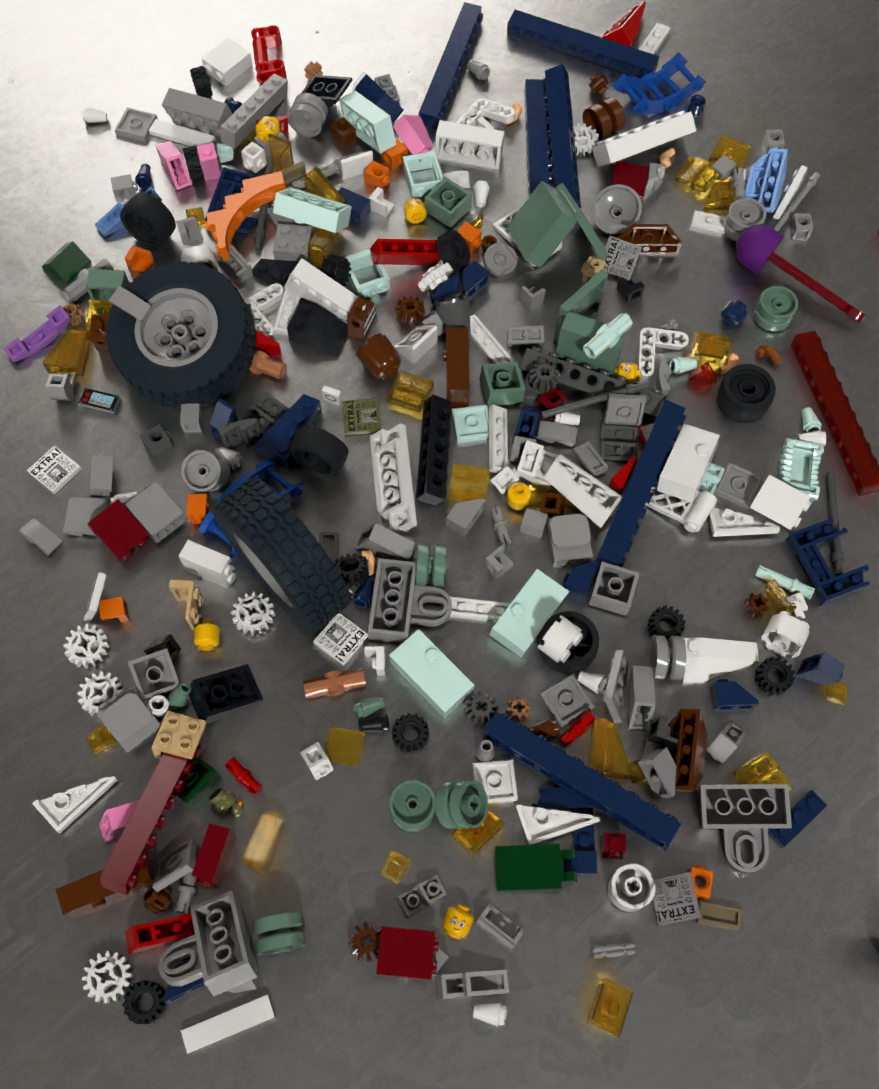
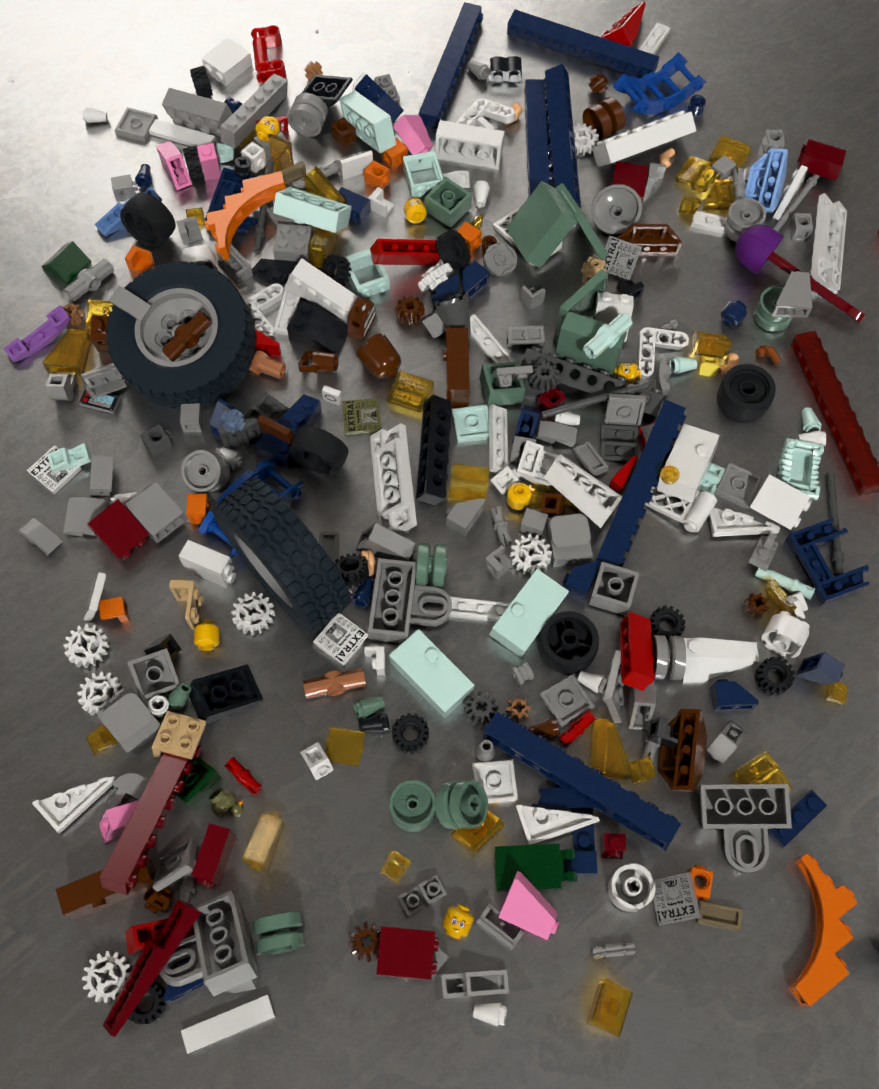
(67, 459): none -> light aqua slope
(102, 381): none -> light grey hinge
(103, 283): sand green brick -> none
(128, 786): none -> light grey brick
(150, 963): none -> dark red slope
(187, 336): none -> reddish brown piece
(233, 420): none -> sand blue gear
(242, 167): none -> black wheel
(275, 429): none -> reddish brown tile
(321, 362): none -> reddish brown piece
(417, 342): white slope -> none
(505, 69): none -> black brick
(505, 375): none -> light grey hinge
(521, 673): none -> light grey wheel
(528, 908): none -> bright pink slope
(539, 558): none -> white gear
(560, 639): white brick -> none
(610, 305): none -> white brick
(636, 651): none -> red brick
(660, 772): light grey slope -> none
(669, 474): none -> clear yellow plate
(689, 205): none -> clear yellow slope
(703, 377): clear red panel -> none
(764, 551): none -> light grey hinge
(795, 297): none -> light grey slope
(822, 159): none -> dark red brick
(828, 243): none -> white slope
(831, 903): none -> orange arch

